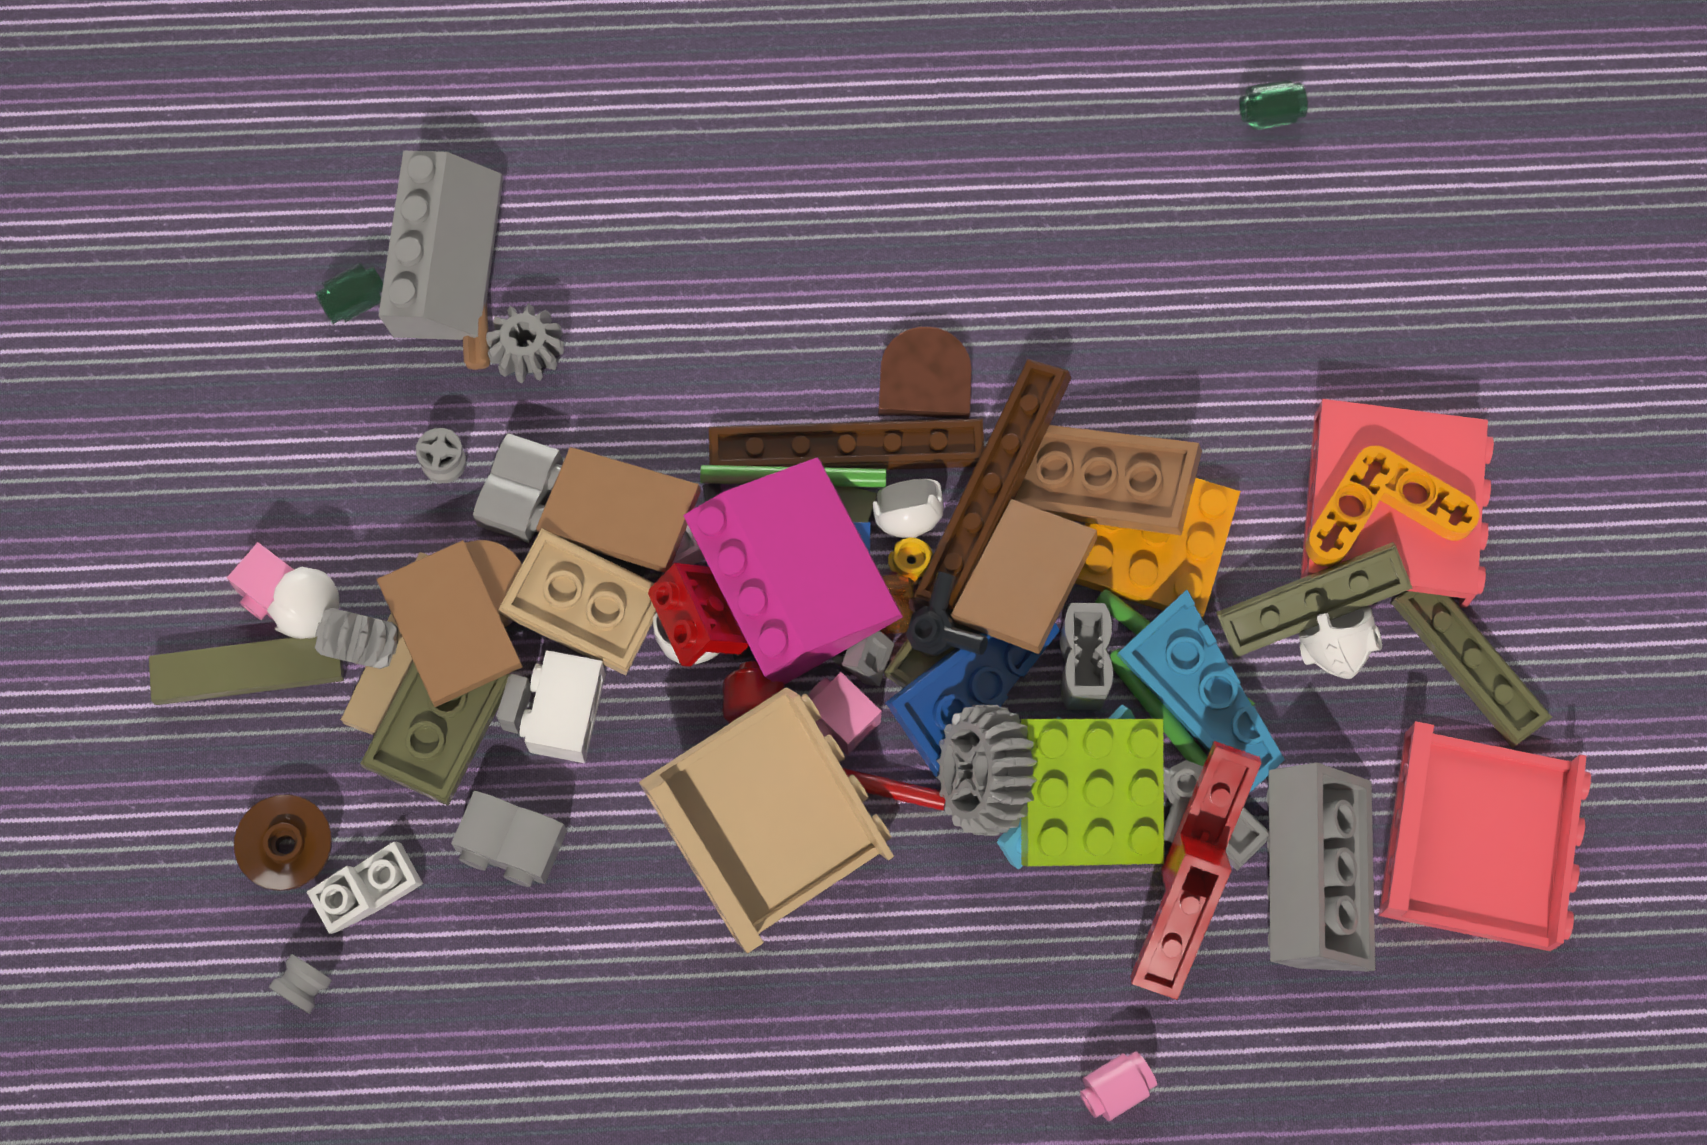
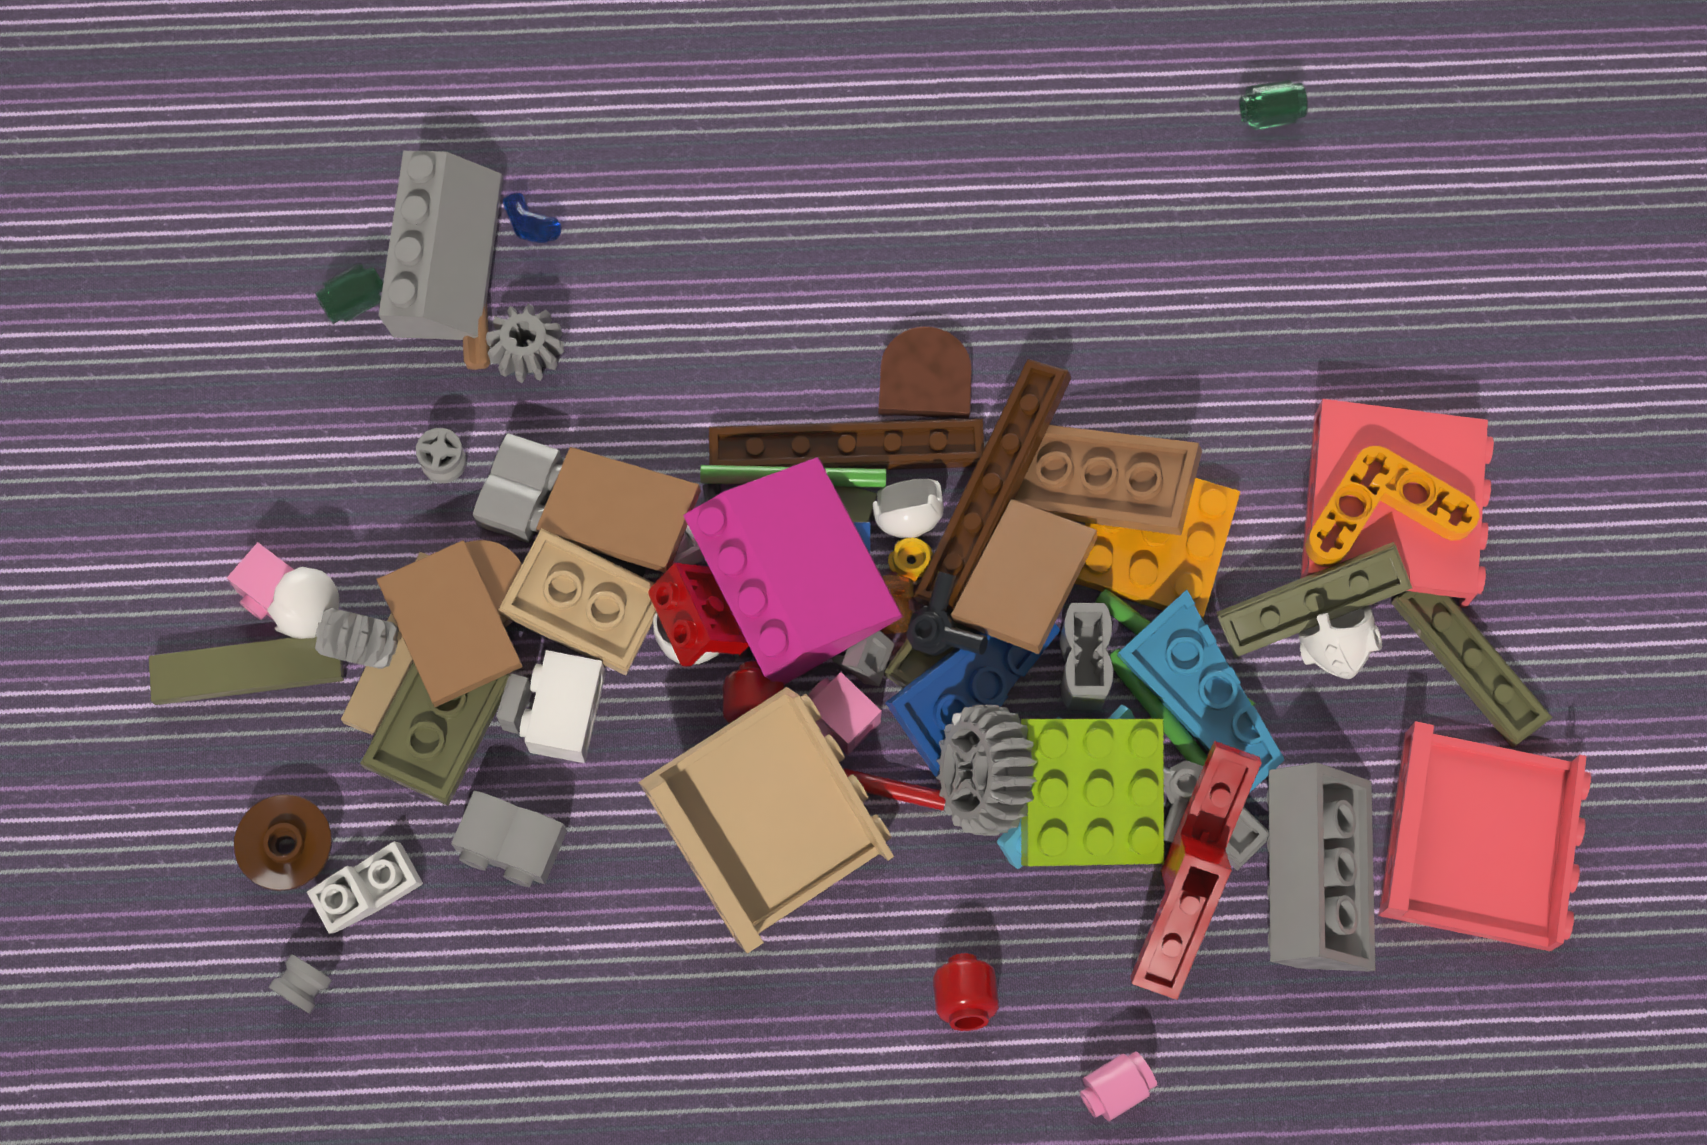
(530, 225): none -> clear blue arm
(966, 992): none -> red head

